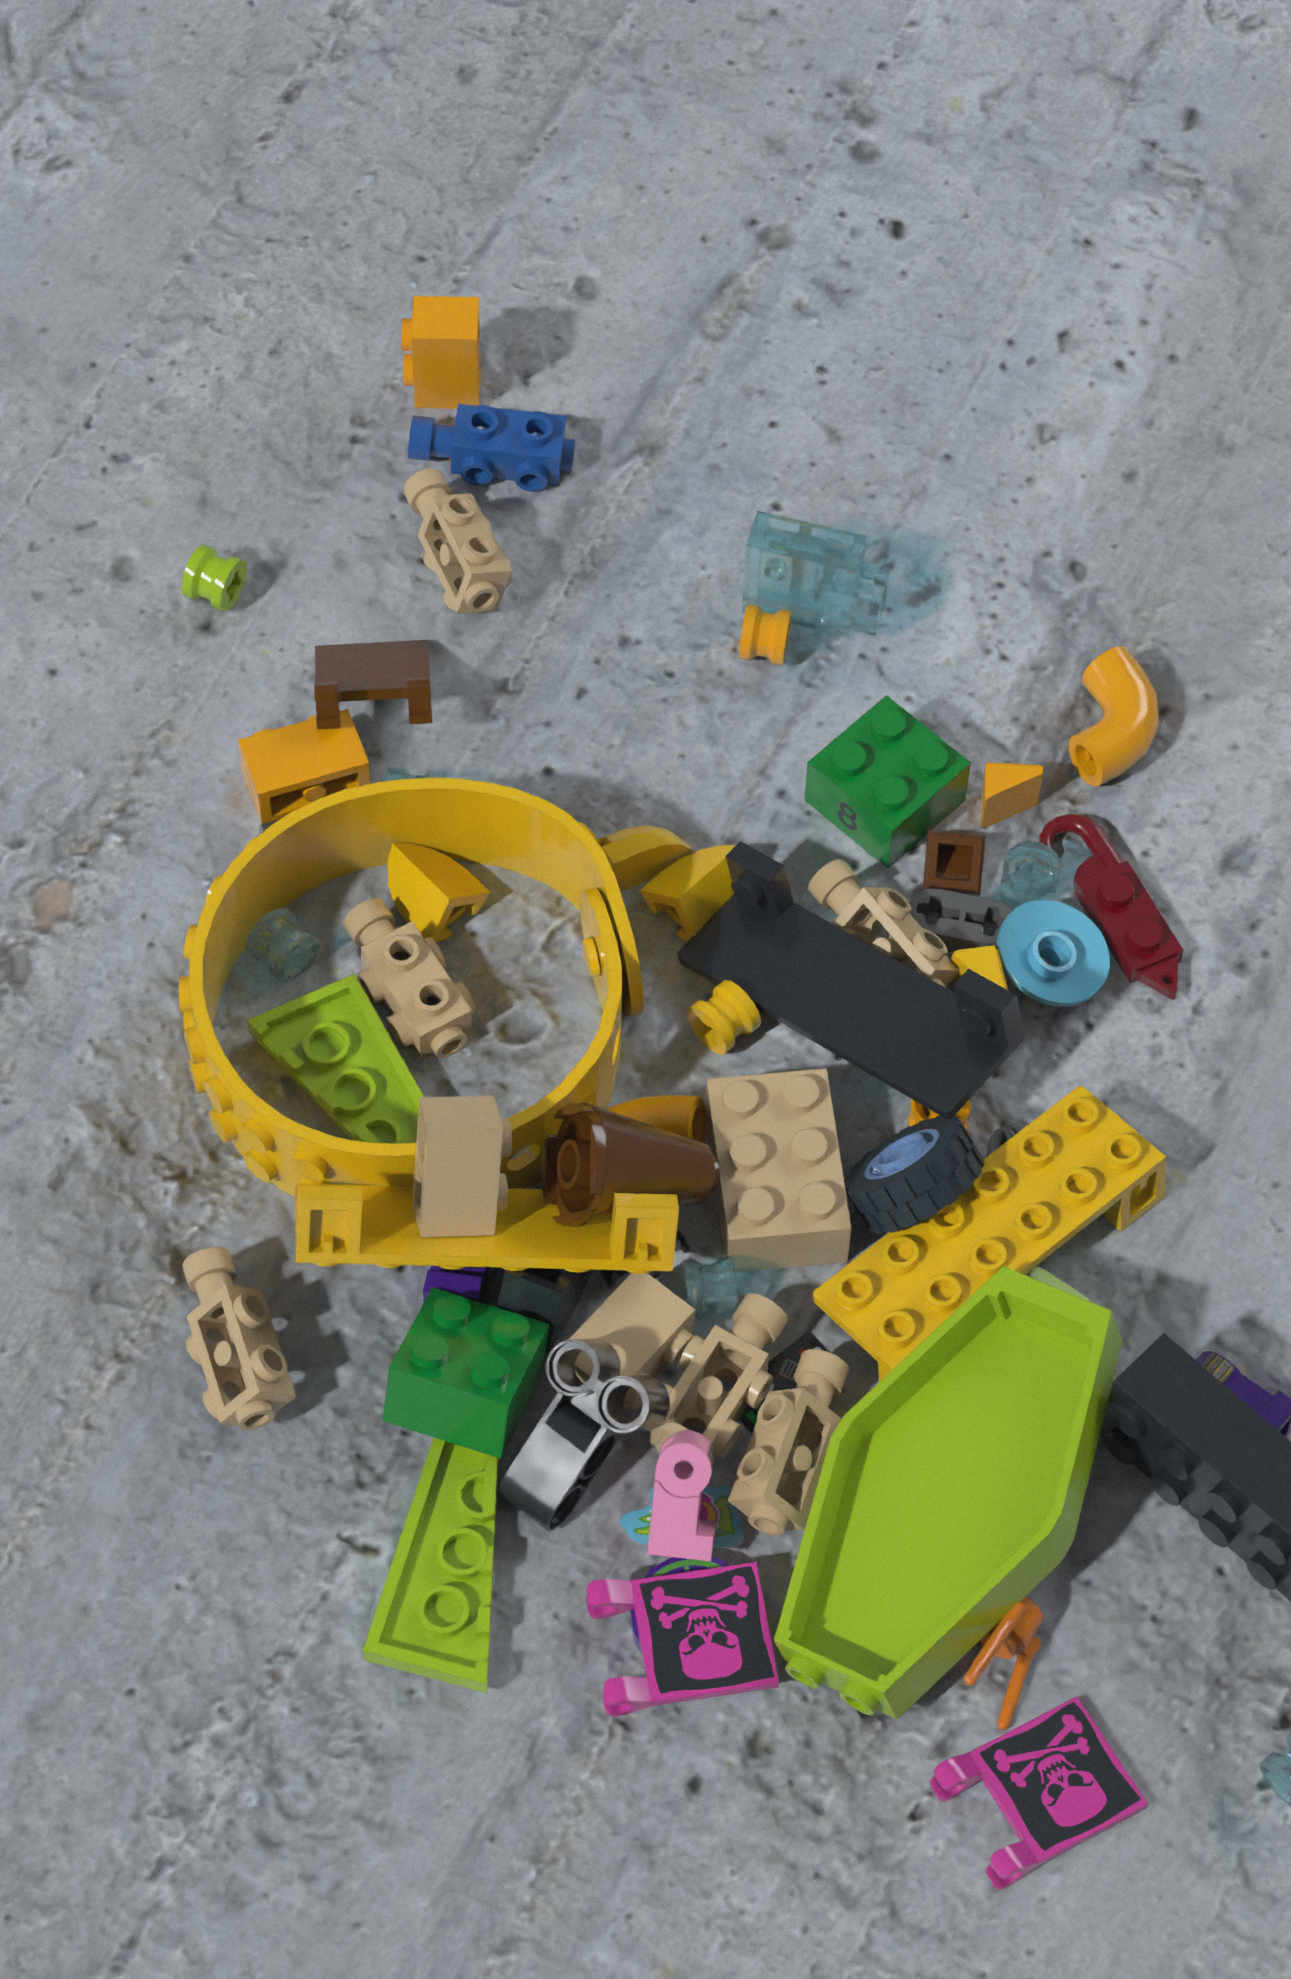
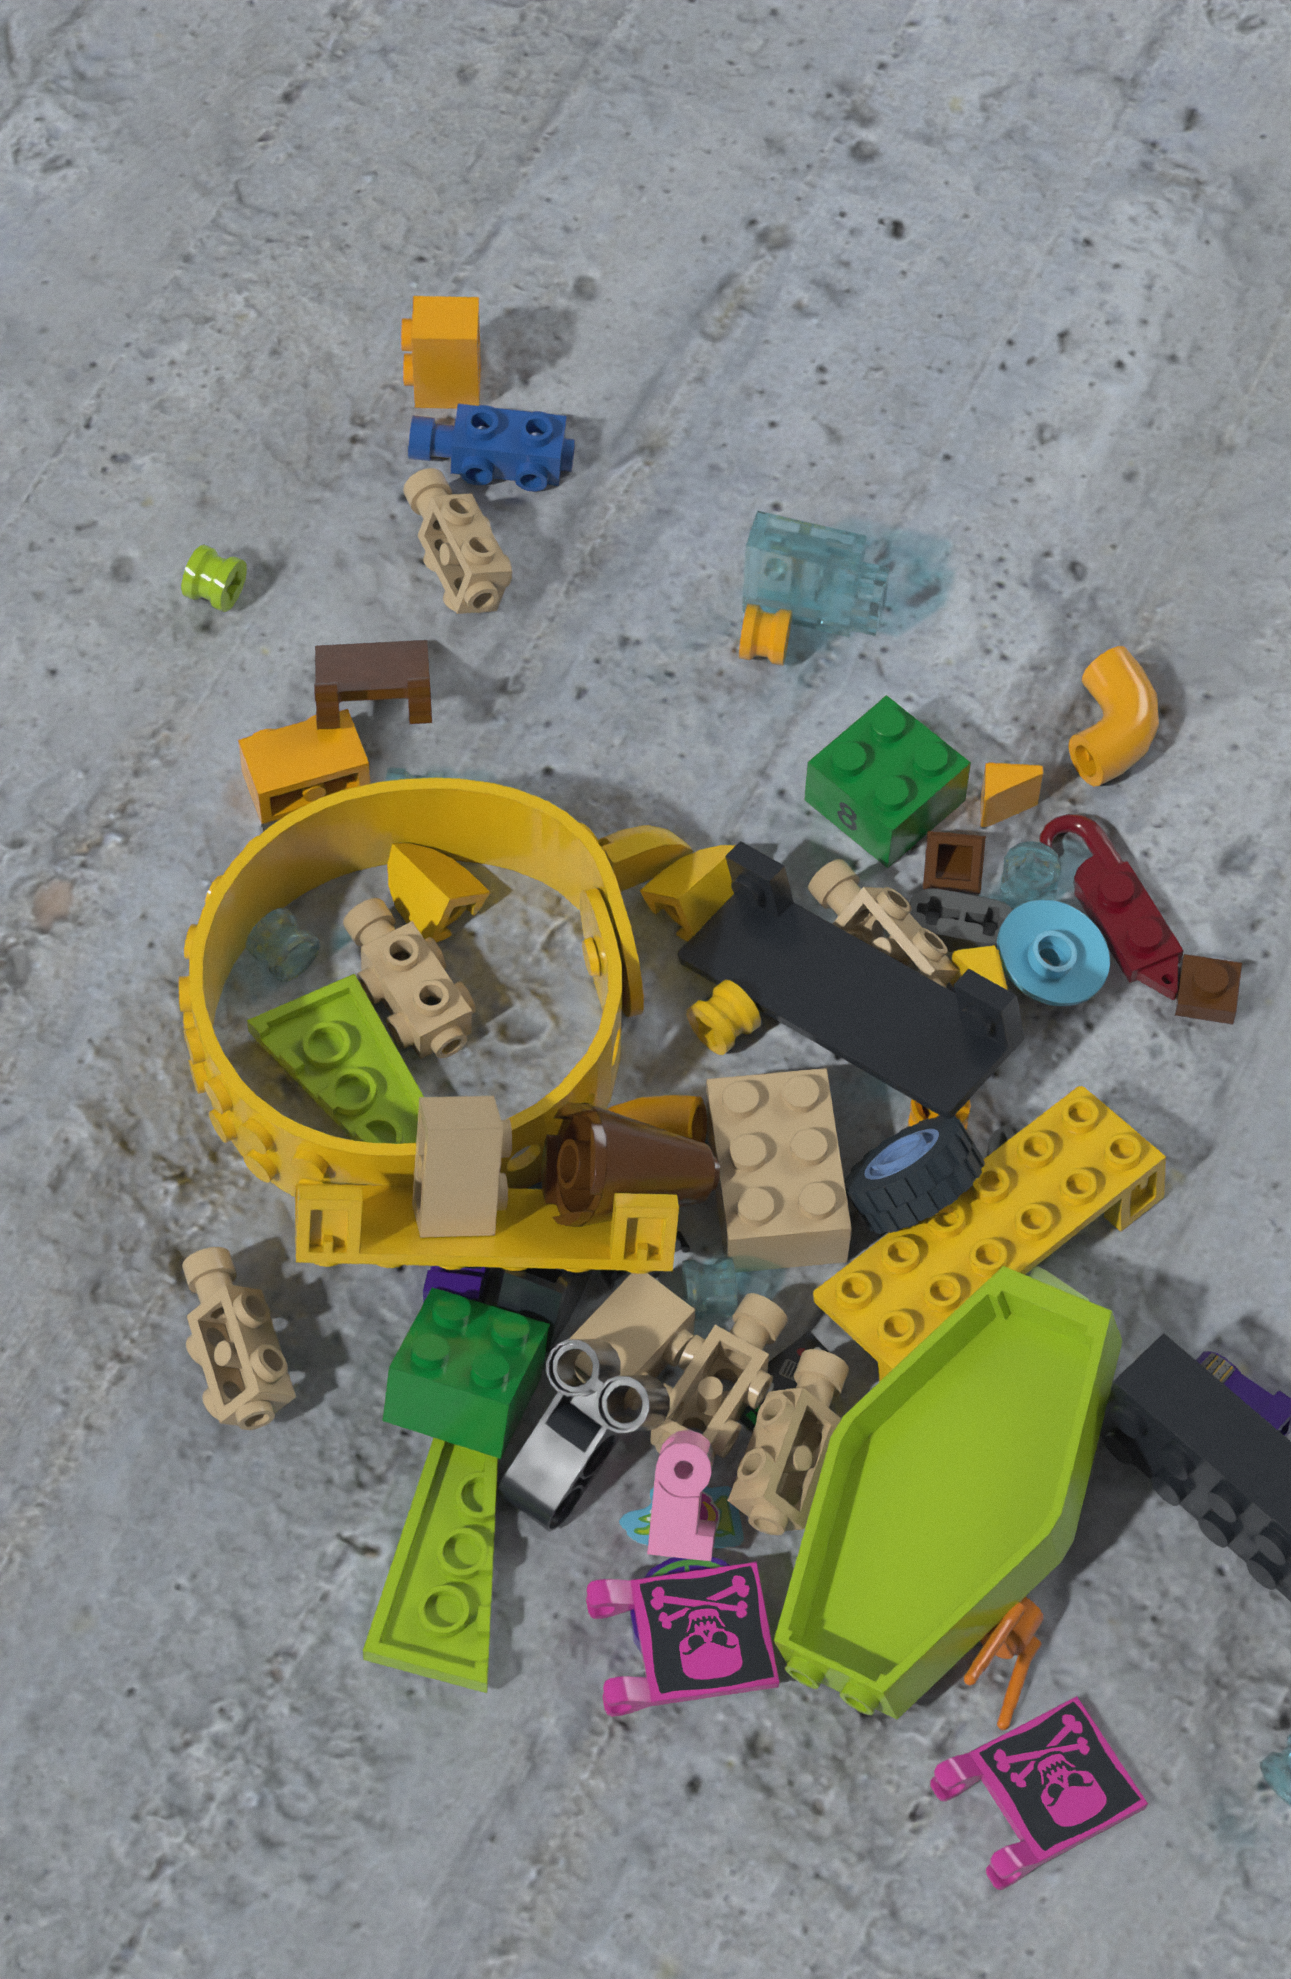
(1208, 989): none -> reddish brown plate

